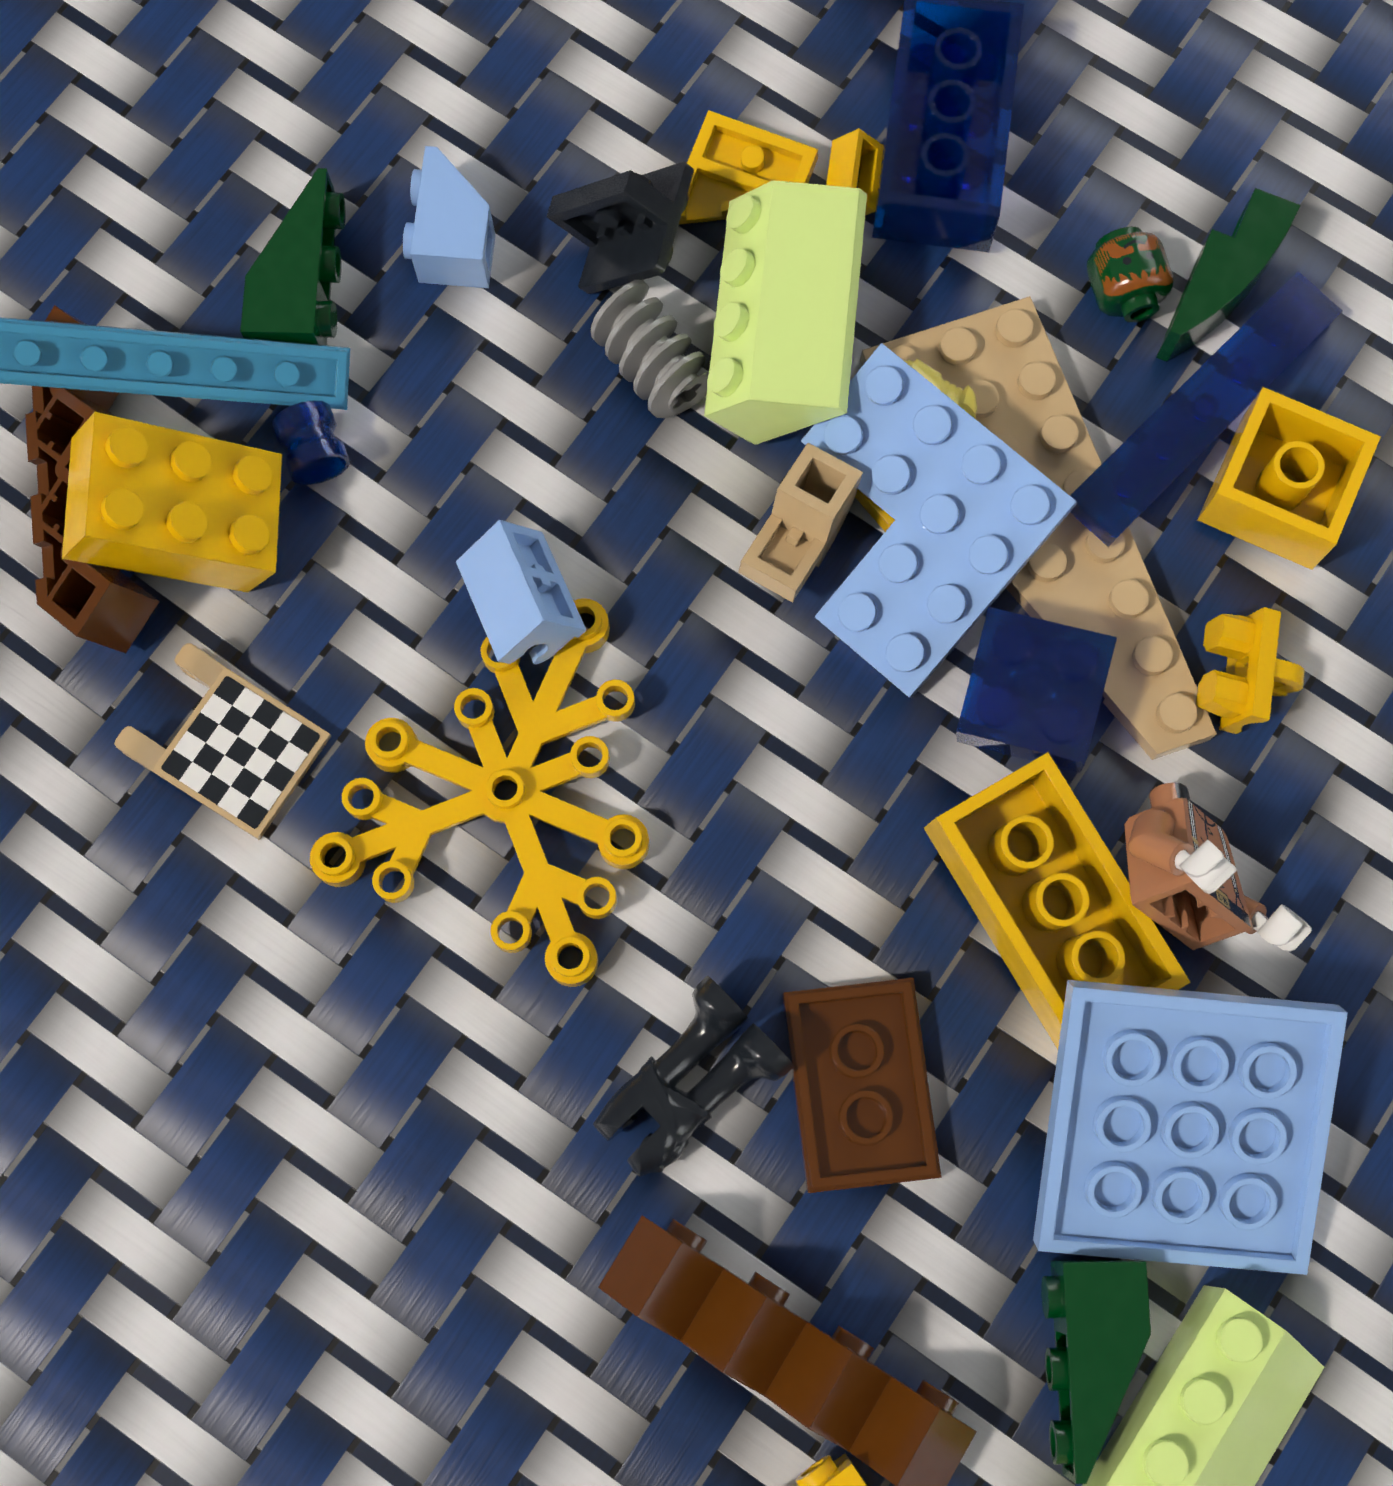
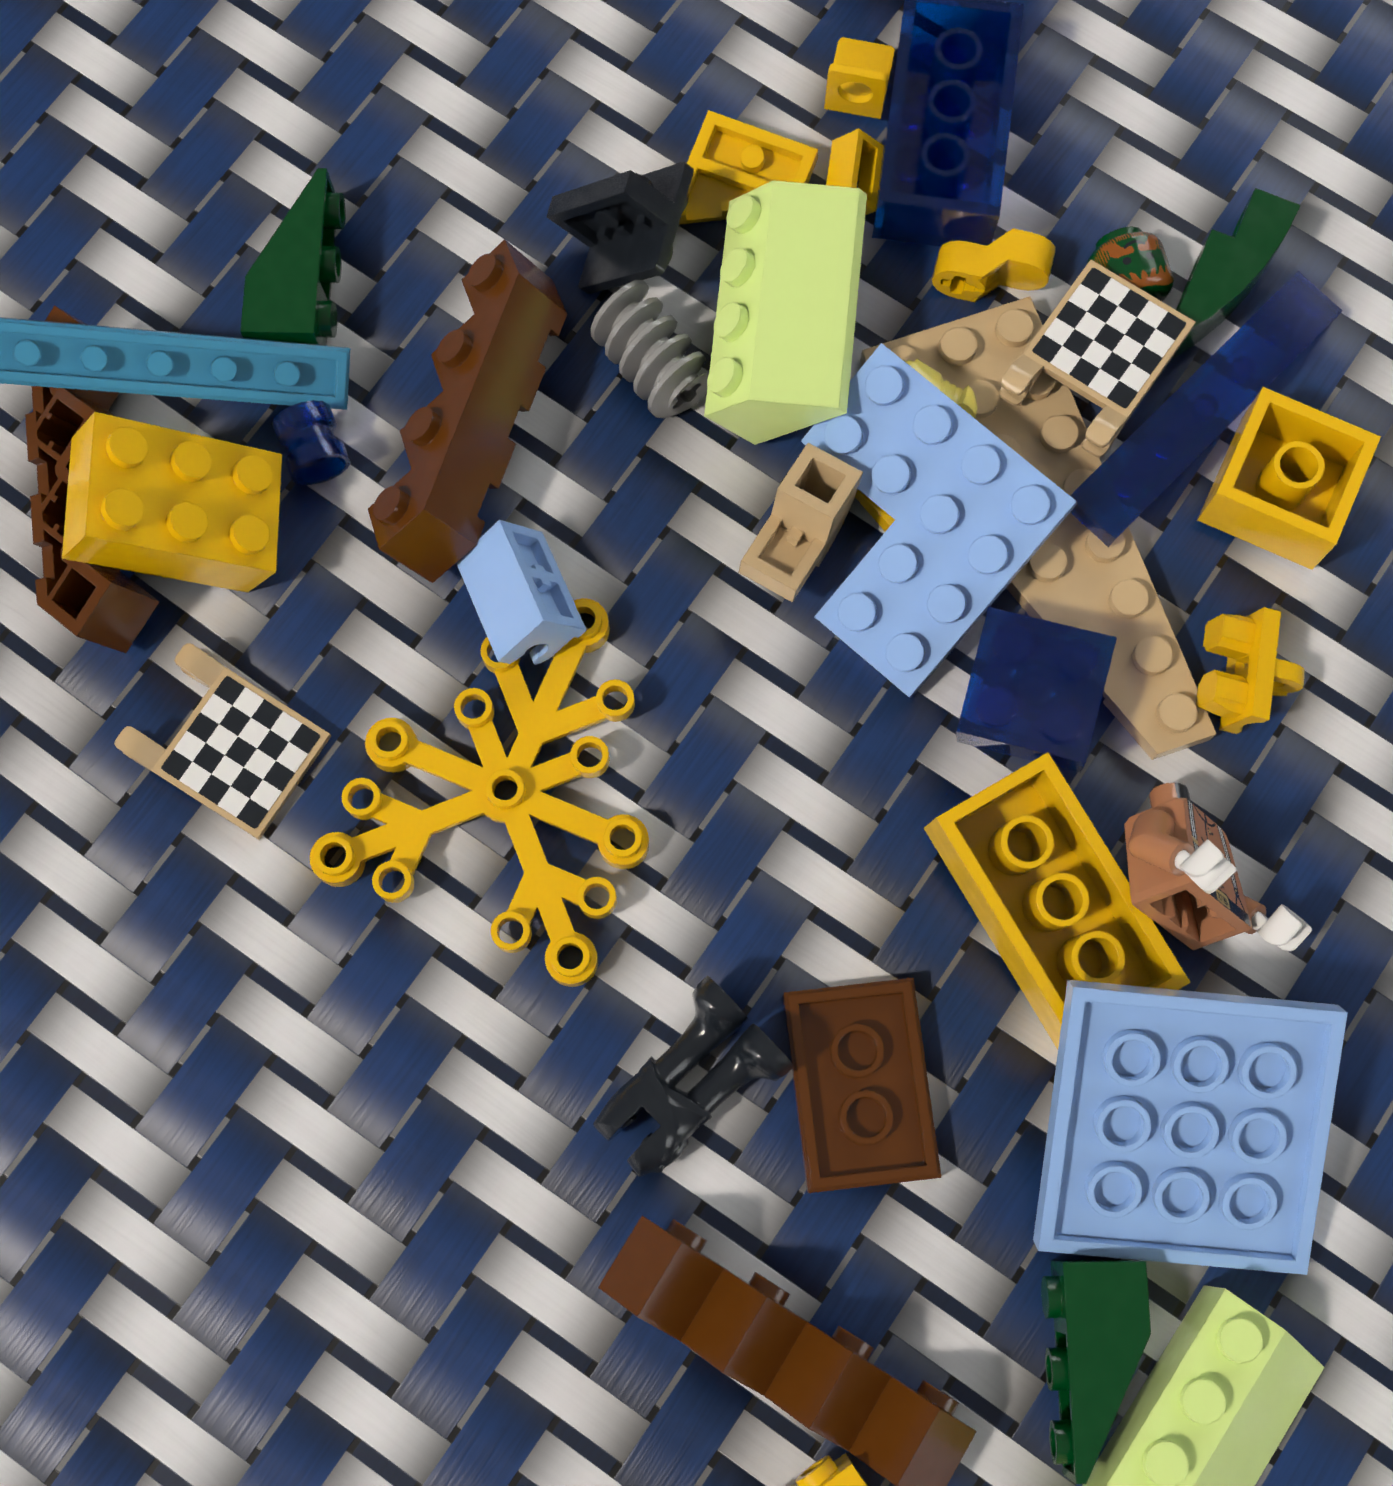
(451, 228): light blue slope -> none
(461, 437): none -> reddish brown brick
(859, 78): none -> yellow bracket
(974, 270): none -> yellow piece
(1104, 345): none -> flag

